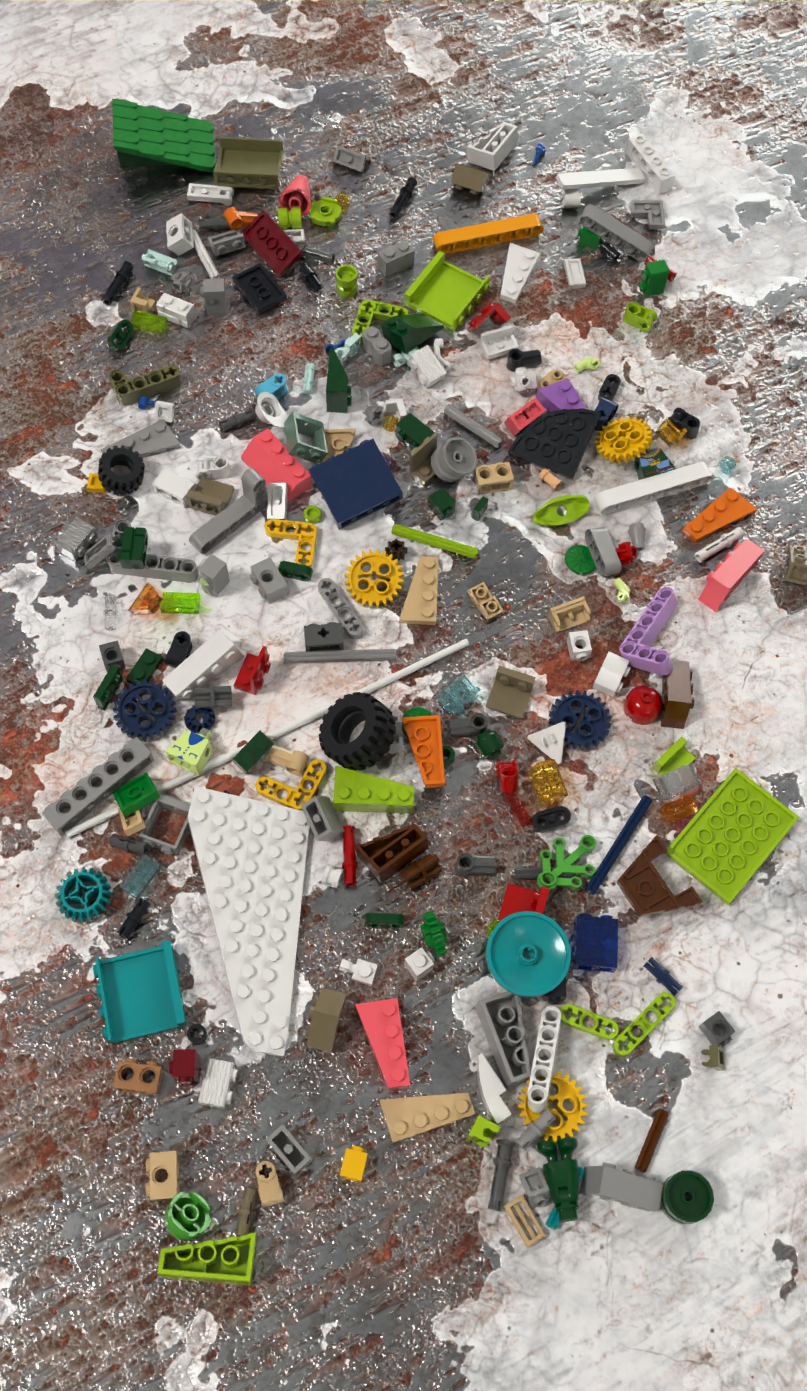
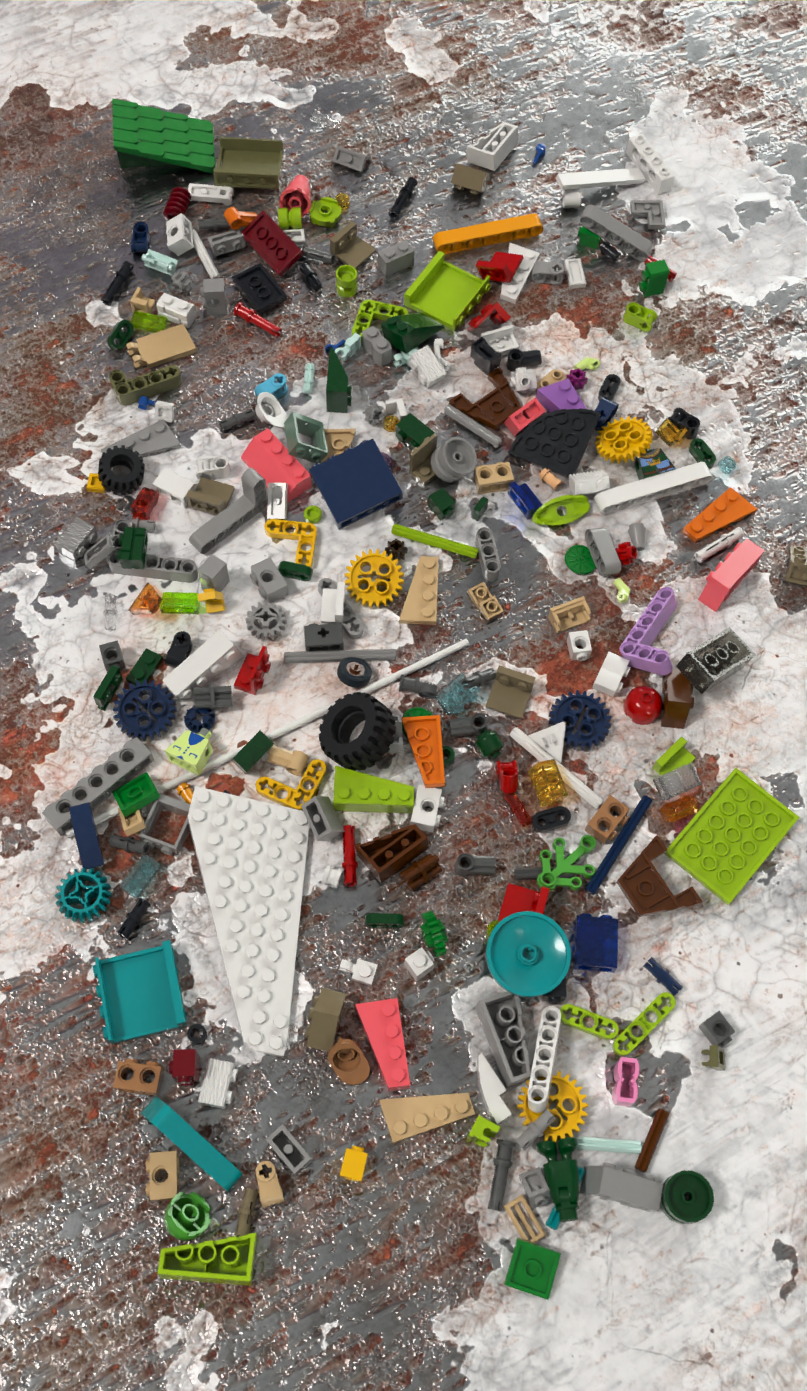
(86, 836): none -> dark blue slope
(141, 238): none -> dark blue piece
(144, 503): none -> clear red leg
(149, 525): none -> light grey pin
(161, 347): none -> tan tile
(177, 203): none -> dark red piece
(186, 792): none -> light orange pin
(192, 1143): none -> teal beam
(213, 600): none -> yellow bracket
(250, 316): none -> red pin
(275, 621): none -> light grey gear
(333, 604): none -> white panel
(348, 1061): none -> medium nougat piece
(349, 247): none -> dark tan bracket
(354, 672): none -> black wheel
(424, 689): none -> dark grey connector
(427, 797): none -> white brick
(478, 678): none -> dark grey pin
(485, 356): none -> black piece
(488, 561): none -> light grey beam
(493, 407): none -> reddish brown wing
(501, 267): none -> red bracket
(524, 499): none -> clear blue panel
(532, 1268): none -> green tile
(545, 272): none -> light grey piece
(570, 779): none -> white axle
(577, 378): none -> magenta gear
(589, 482): none -> white brick
(604, 818): none -> medium nougat brick
(609, 1145): none -> light aqua axle
(625, 1076): none -> bright pink brick
(703, 452): none -> dark green beam
(715, 660): none -> clear smoke brick

